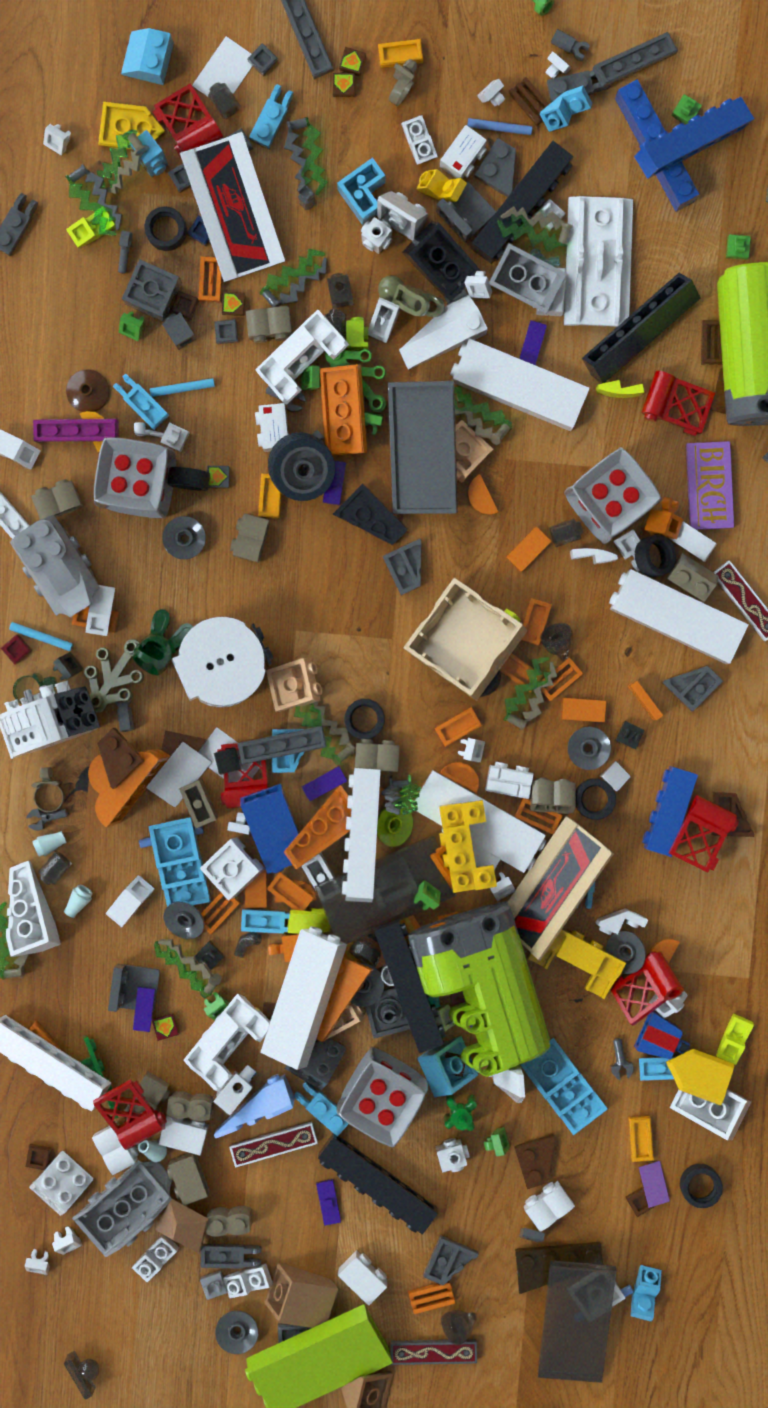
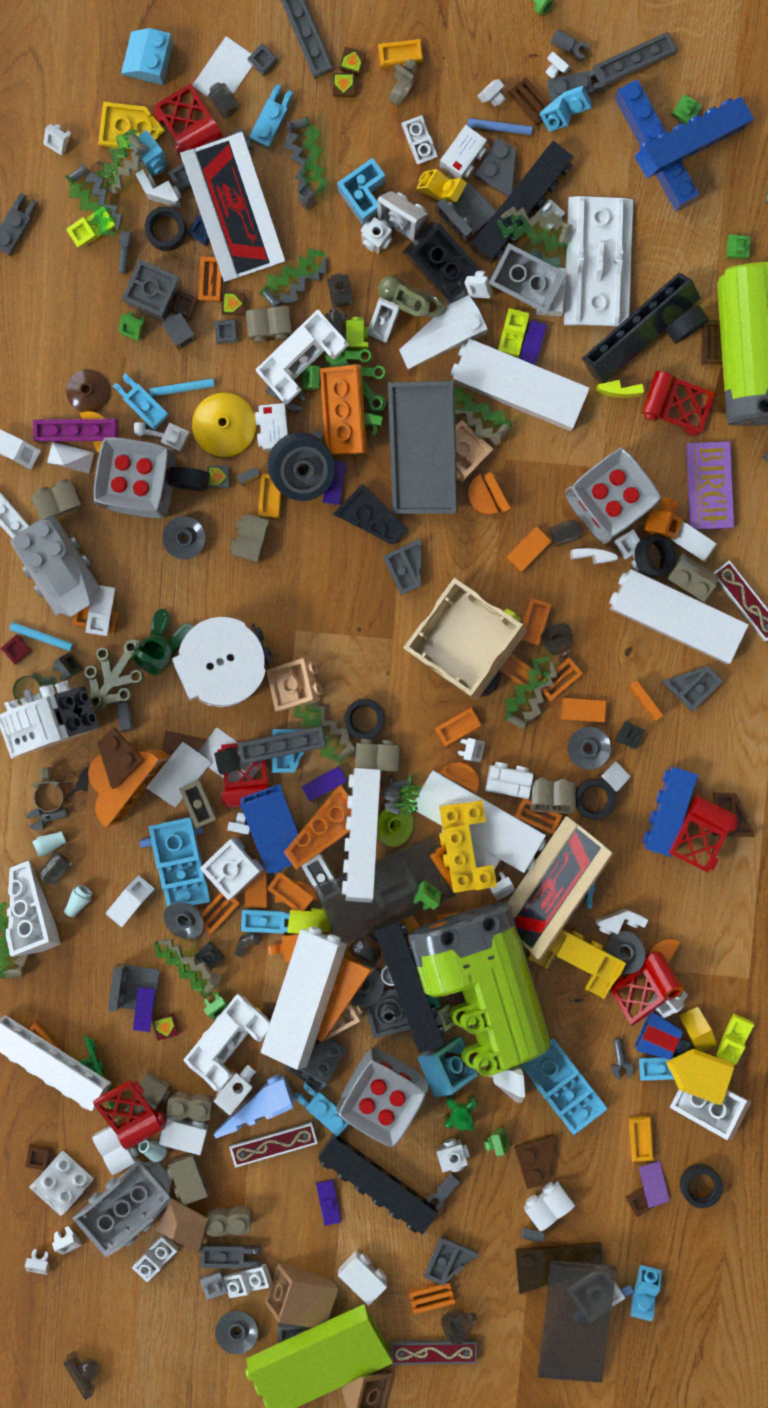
(70, 457): none -> white slope
(163, 193): none -> white slope
(227, 439): none -> yellow dish
(249, 476): none -> dark grey tile
(445, 1189): none -> dark grey bar
(496, 492): none -> orange tile
(513, 332): none -> neon yellow slope
(687, 324): none -> black tyre
(697, 1029): none -> yellow slope

